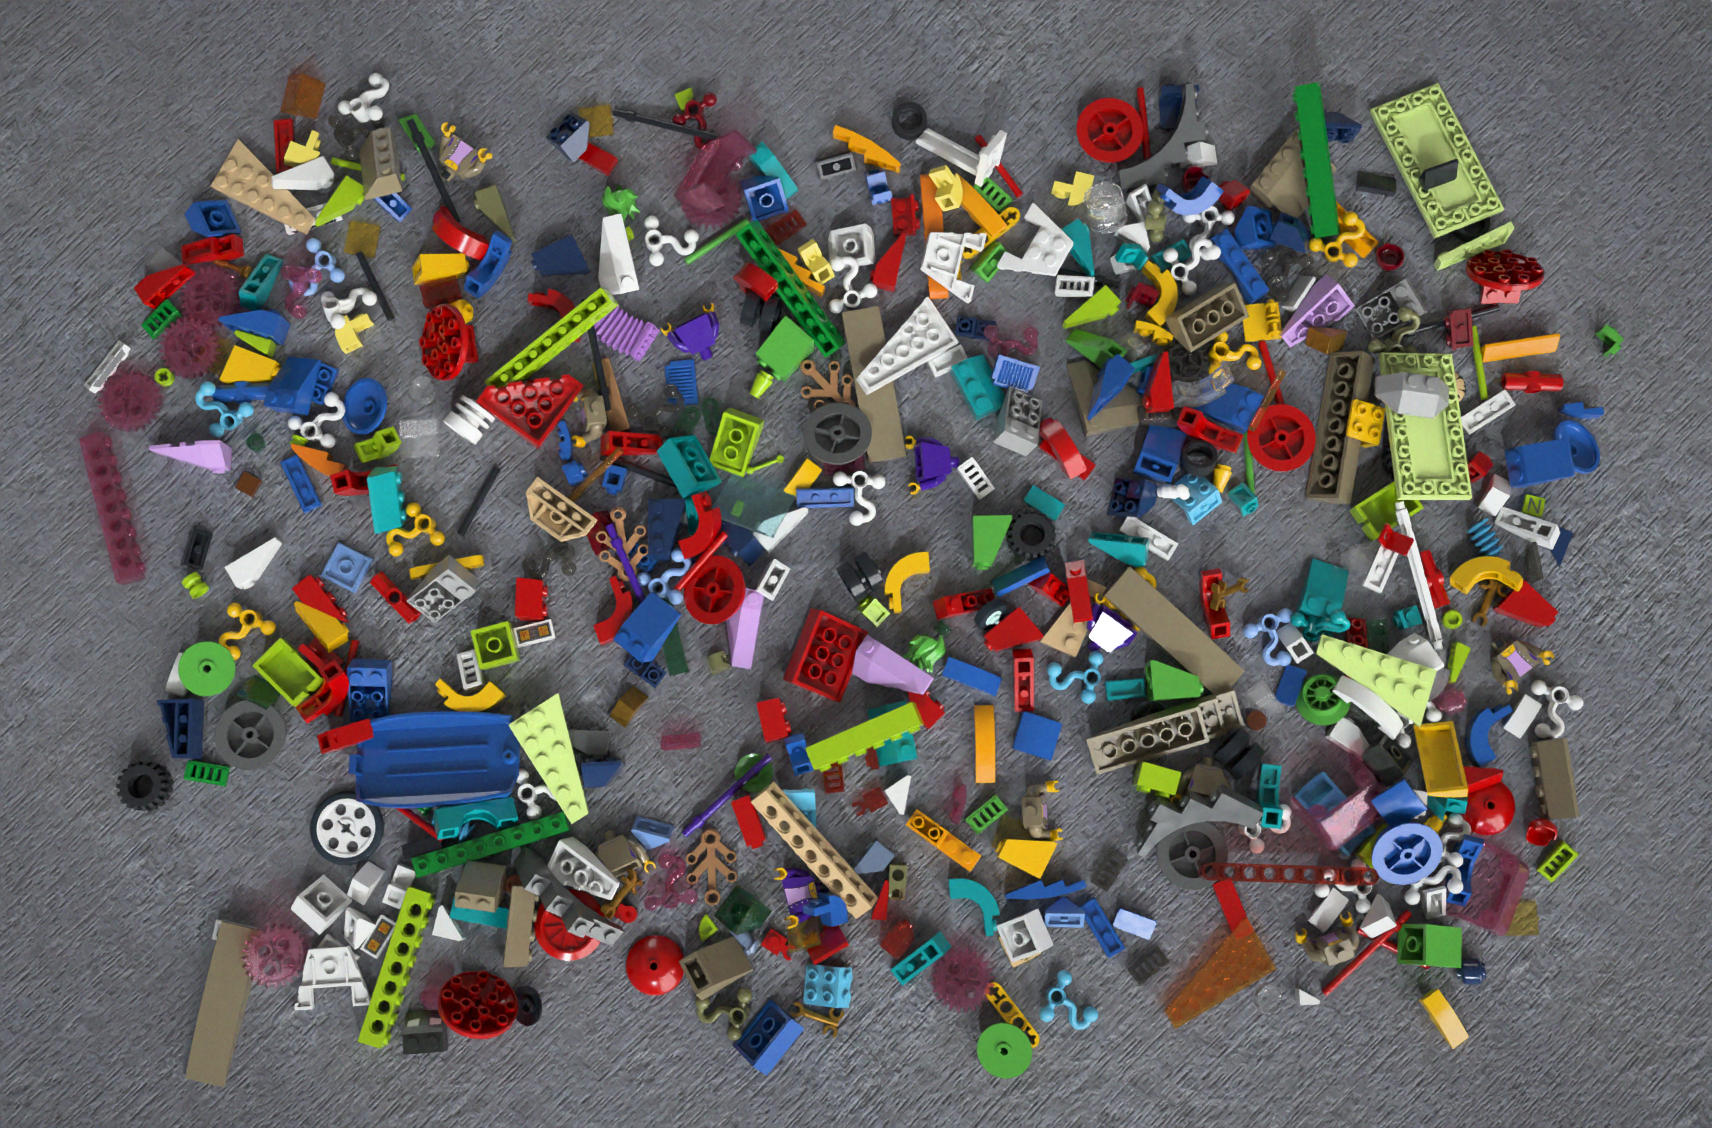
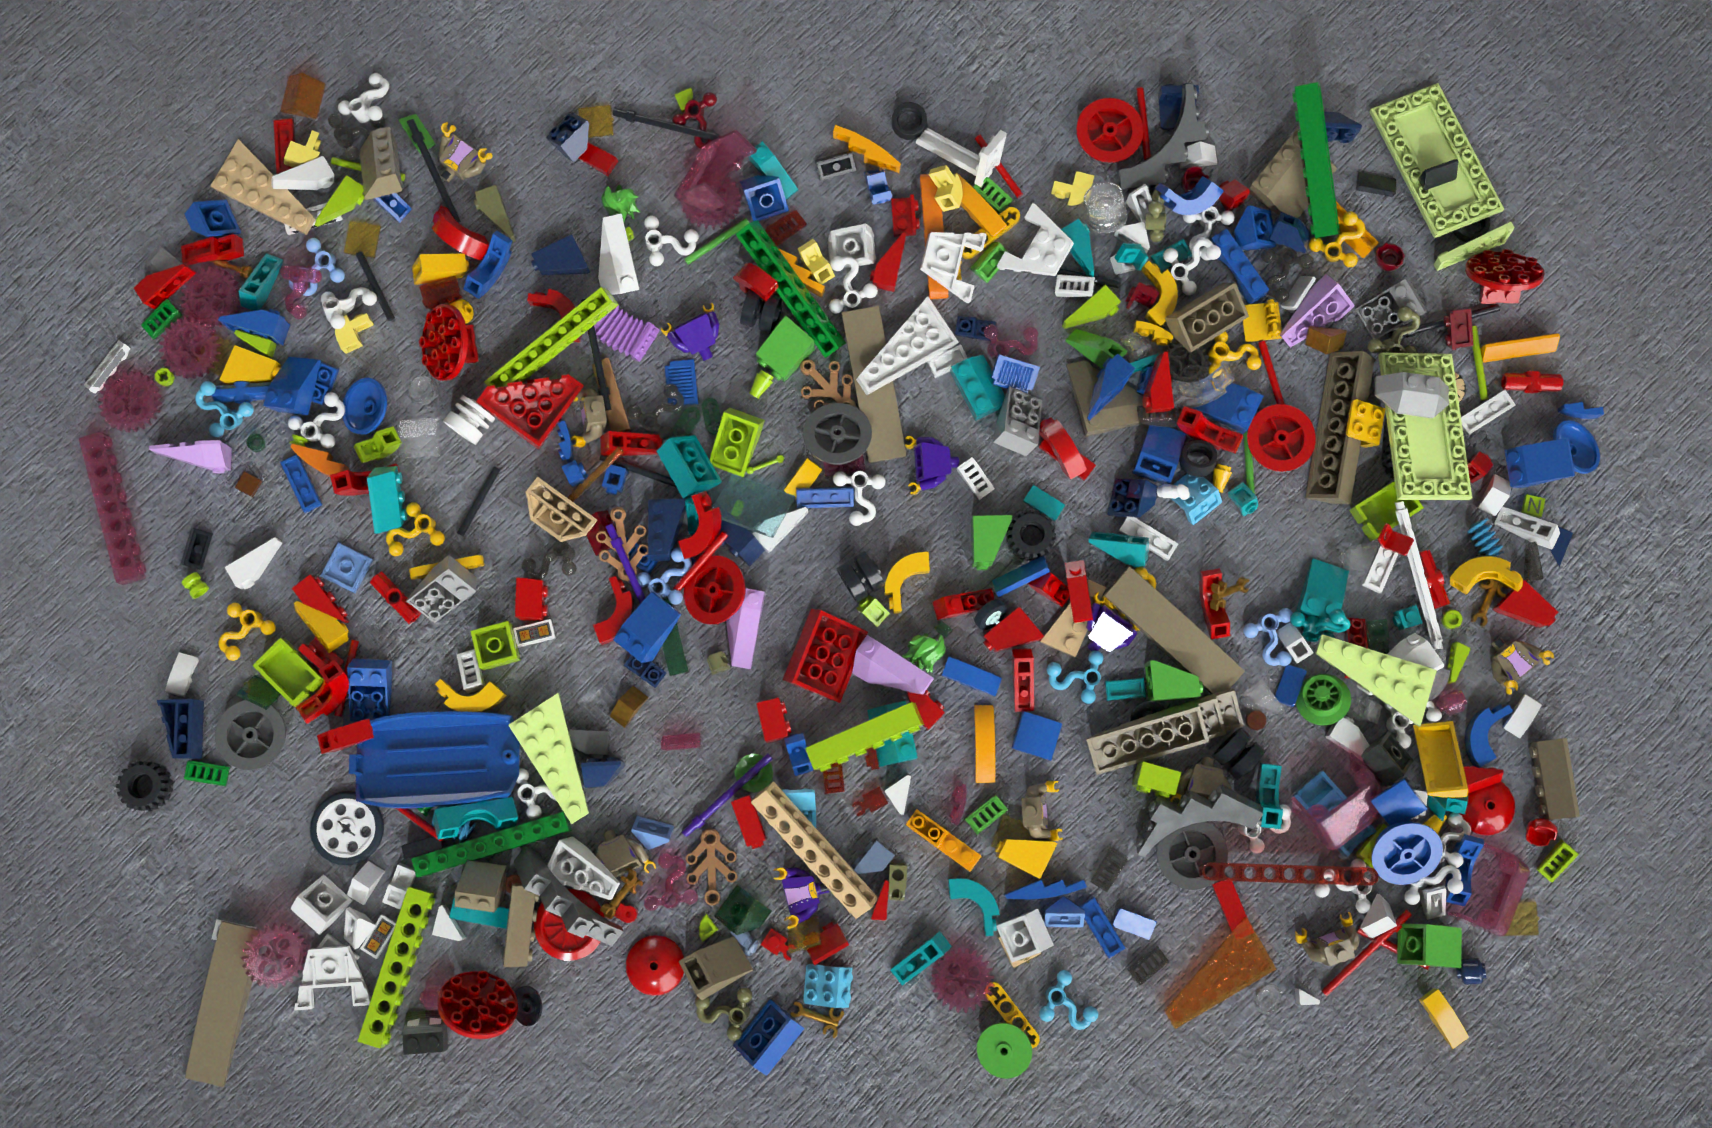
(206, 668): bright green piece -> none
(772, 579): white slope -> none
(829, 907): blue brick -> none
(898, 939): clear red brick -> none
(1266, 401): clear orange bar -> none
(1328, 910): white slope -> none
(1371, 704): white slope -> none
(1574, 702): white piece -> none
(1610, 337): bright green bracket -> none

